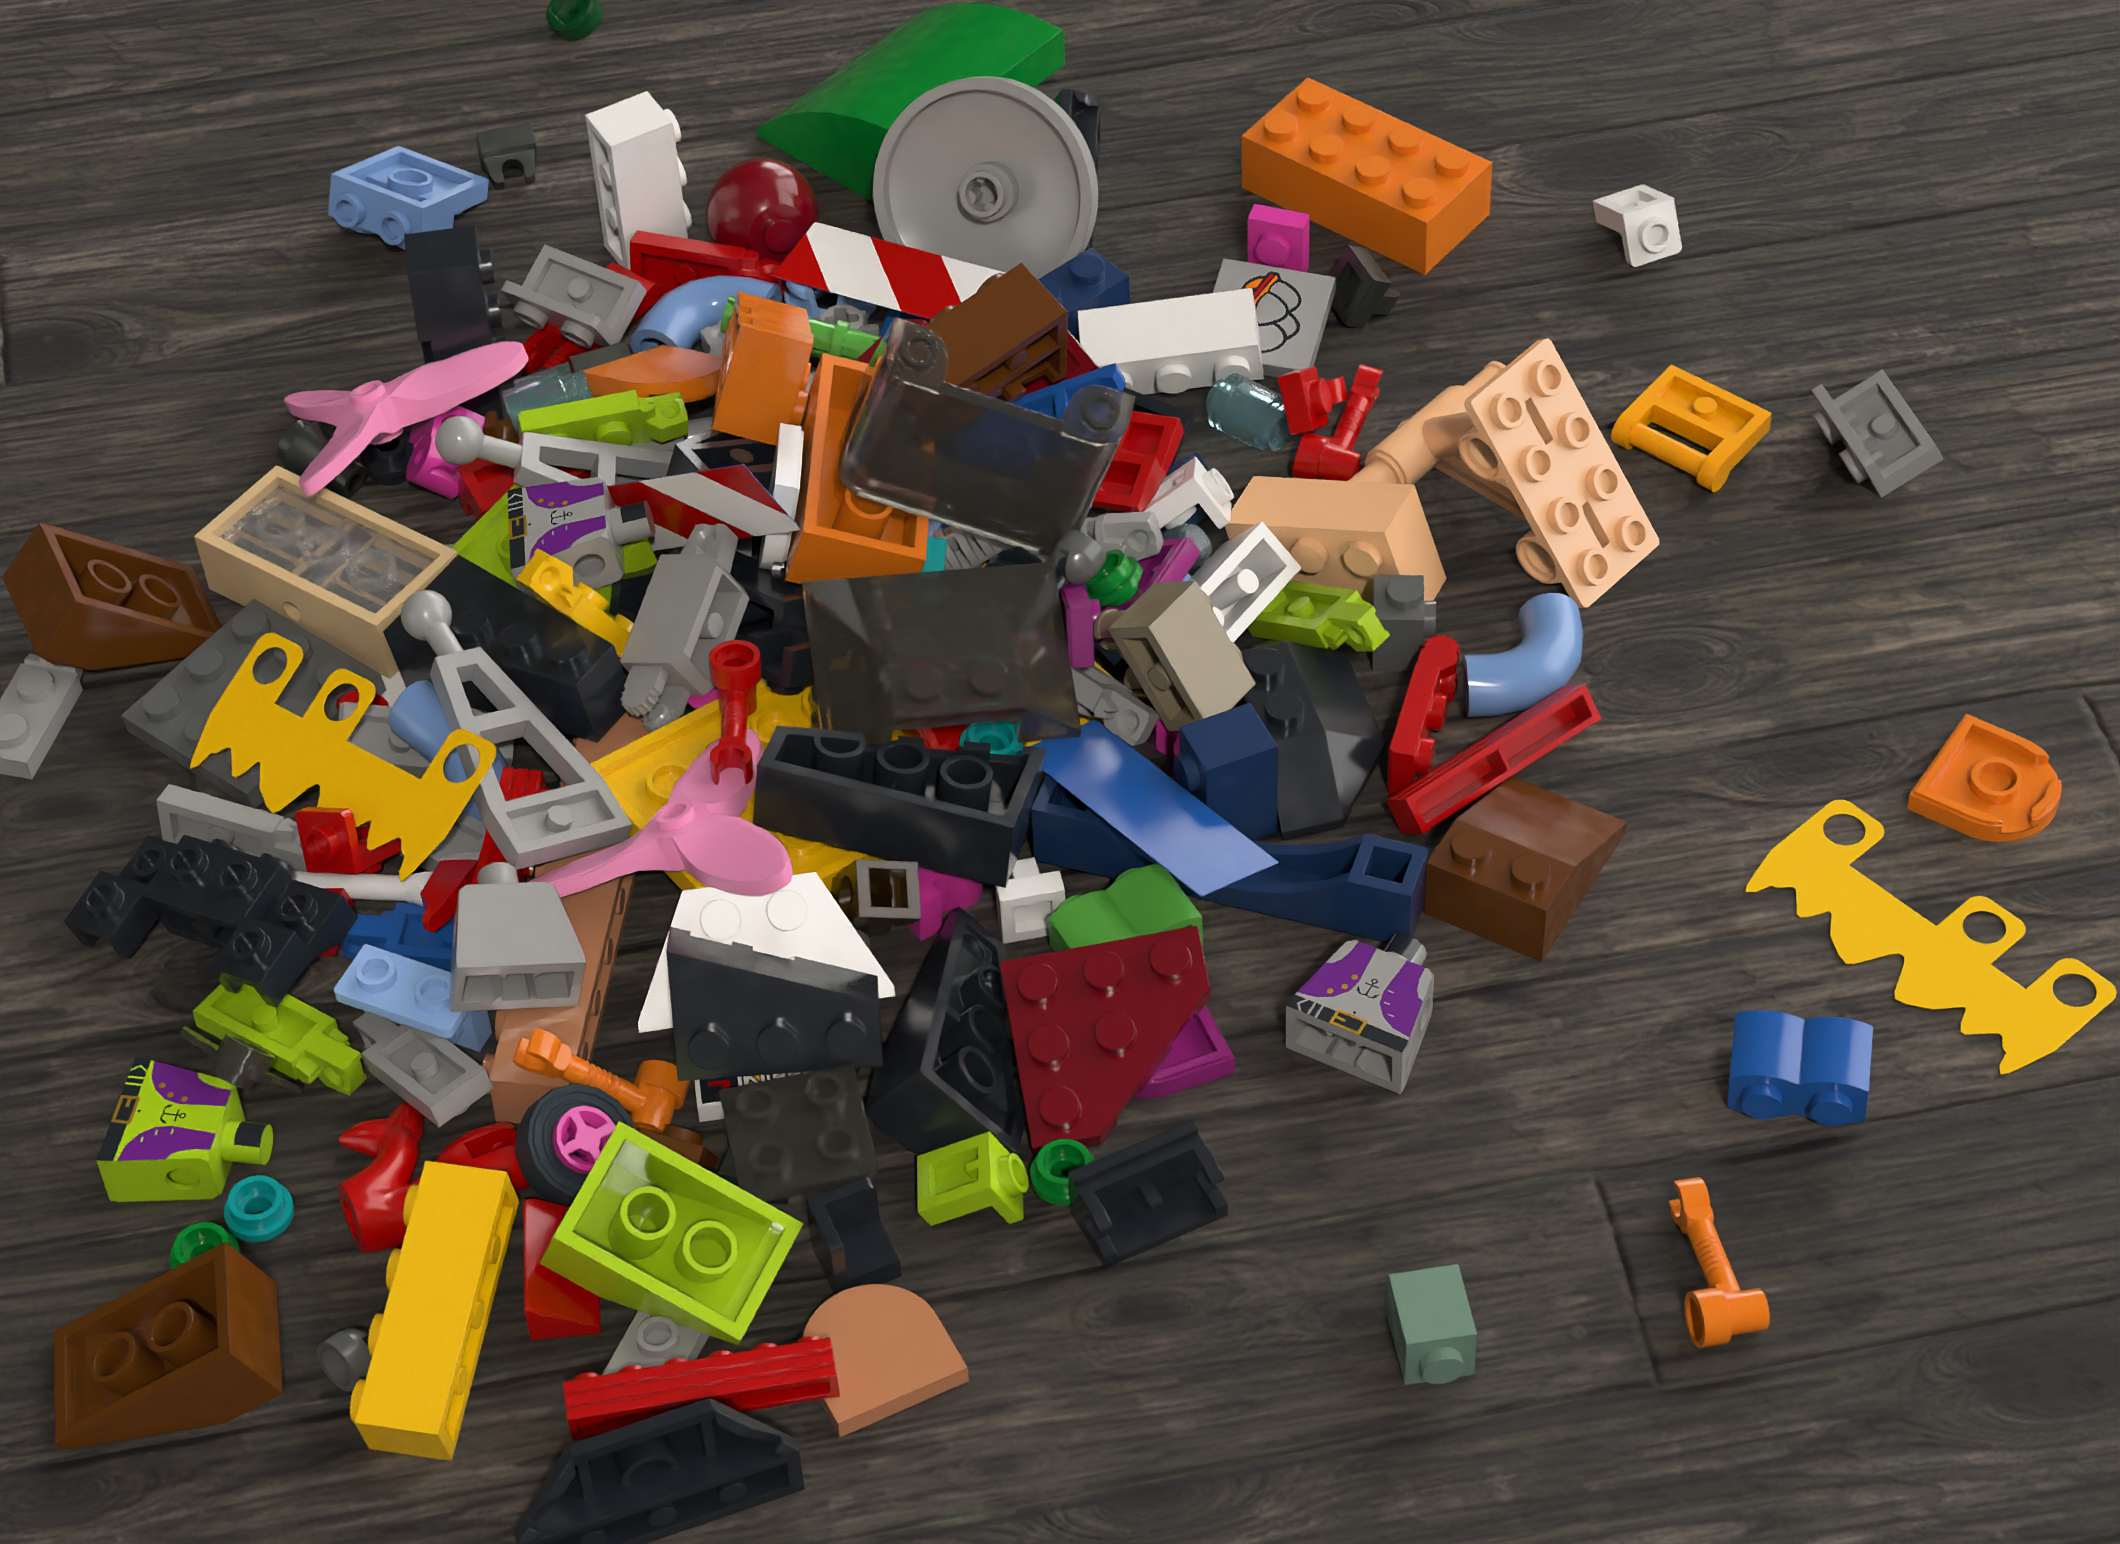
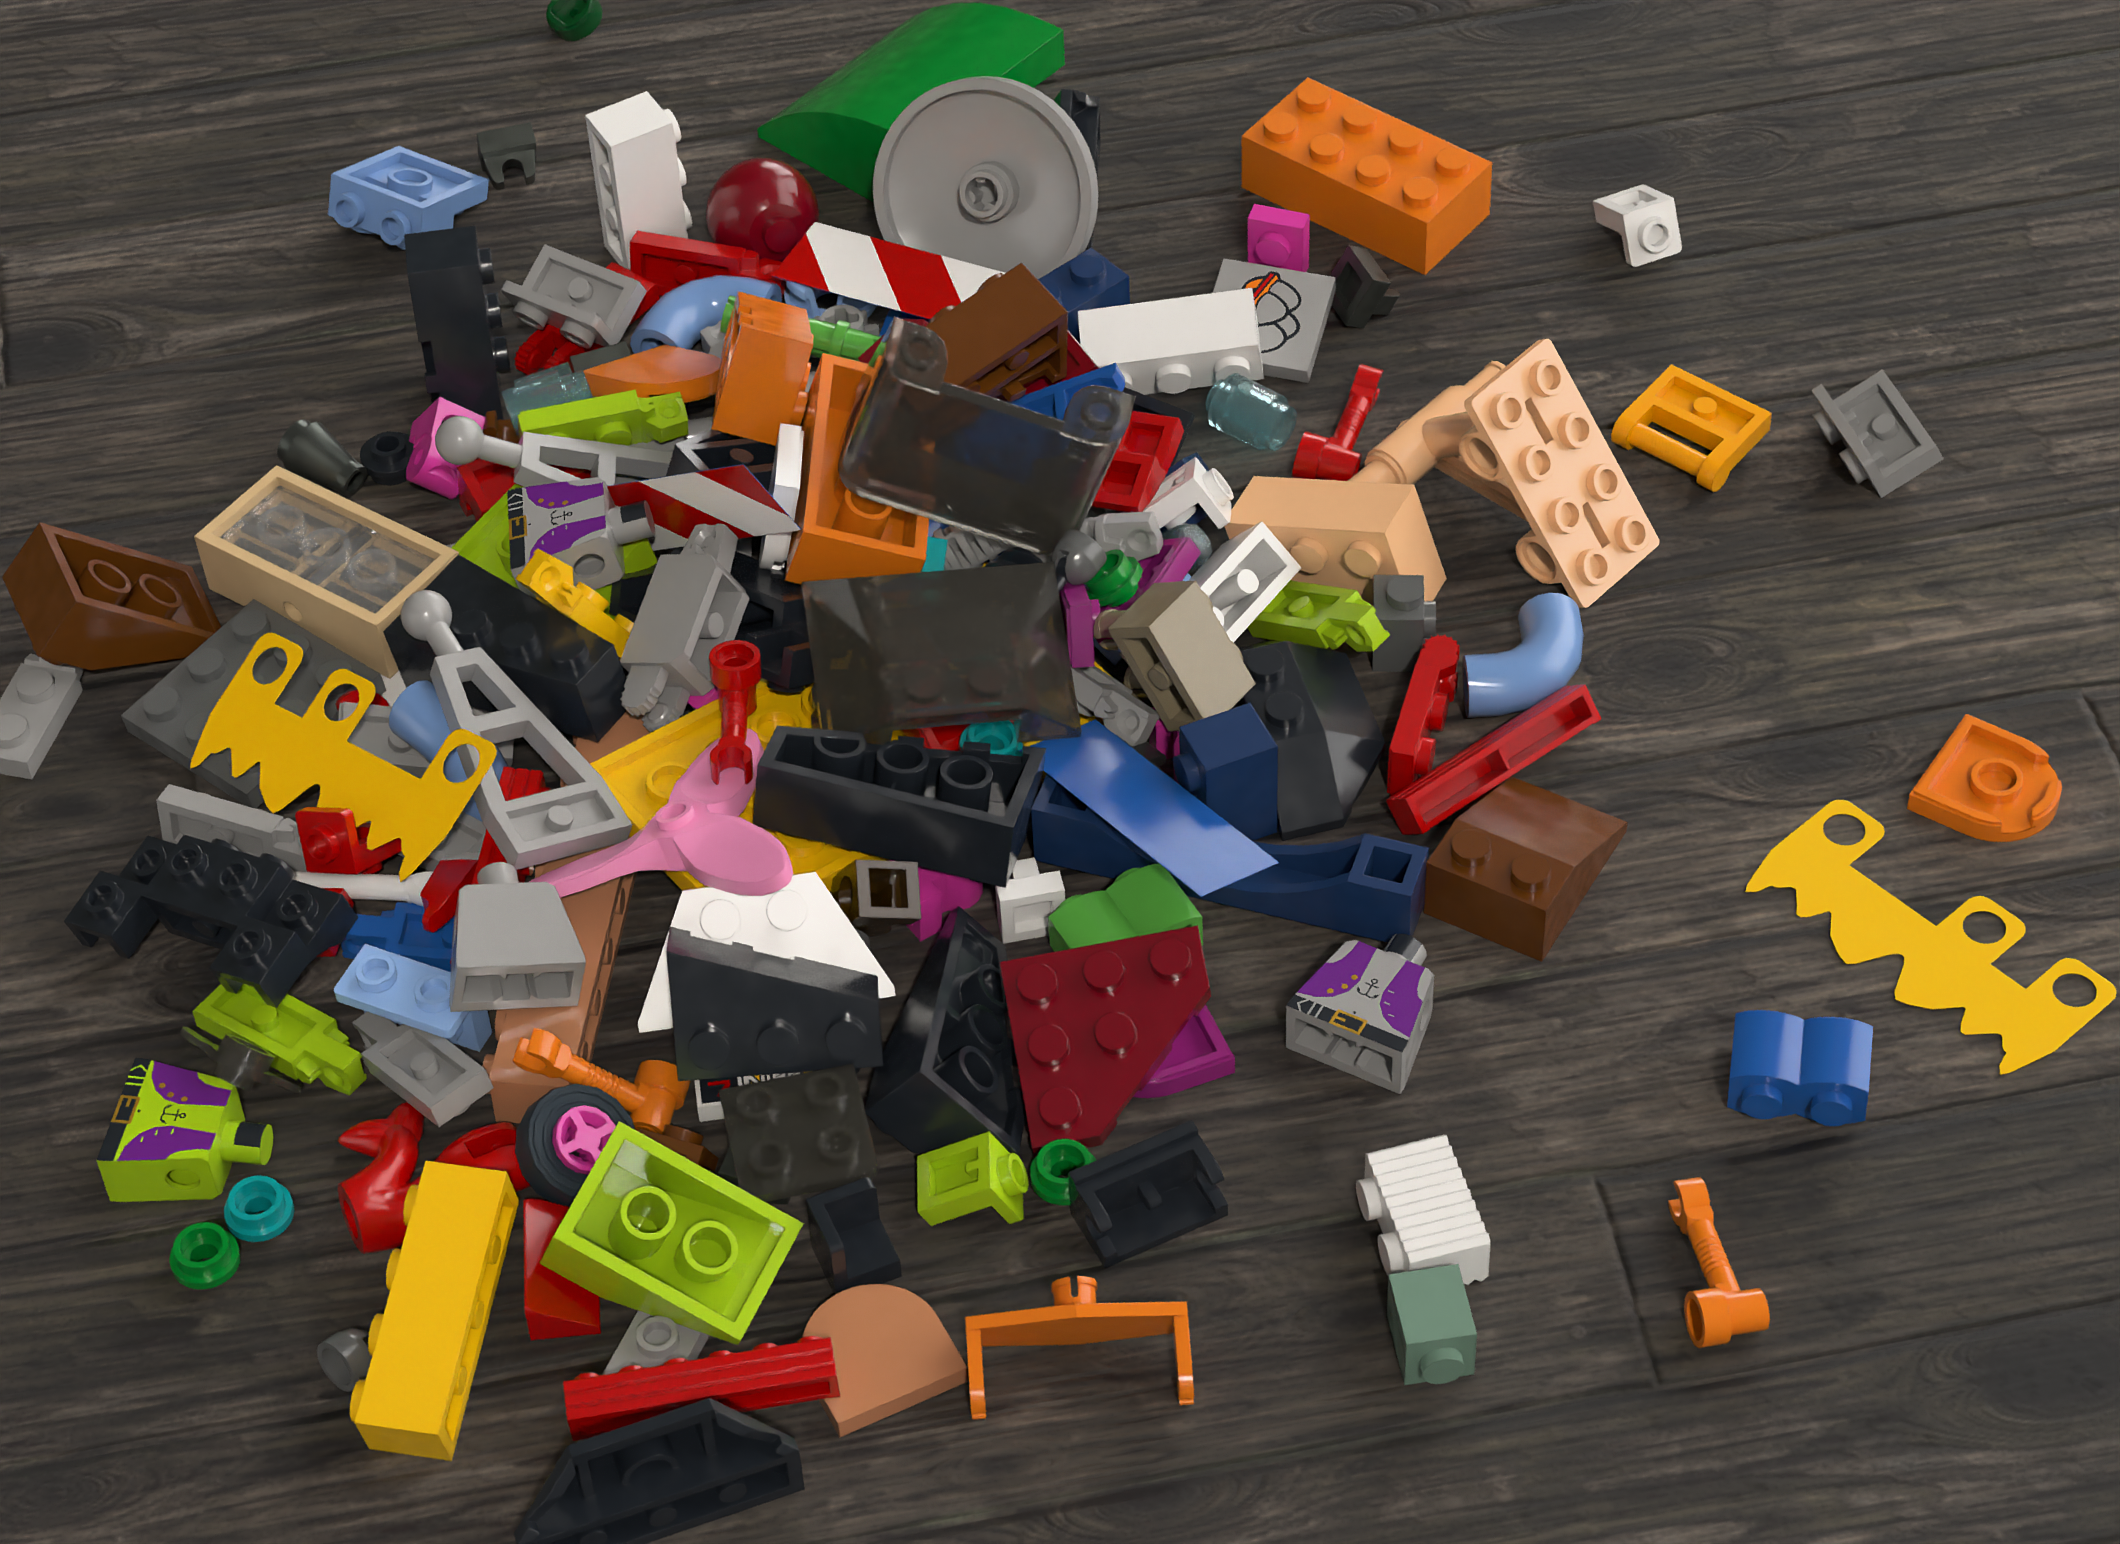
(170, 1354): reddish brown slope -> none
(381, 410): bright pink piece -> none
(1075, 1323): none -> orange piece
(1309, 398): red plate -> none
(1423, 1210): none -> white brick

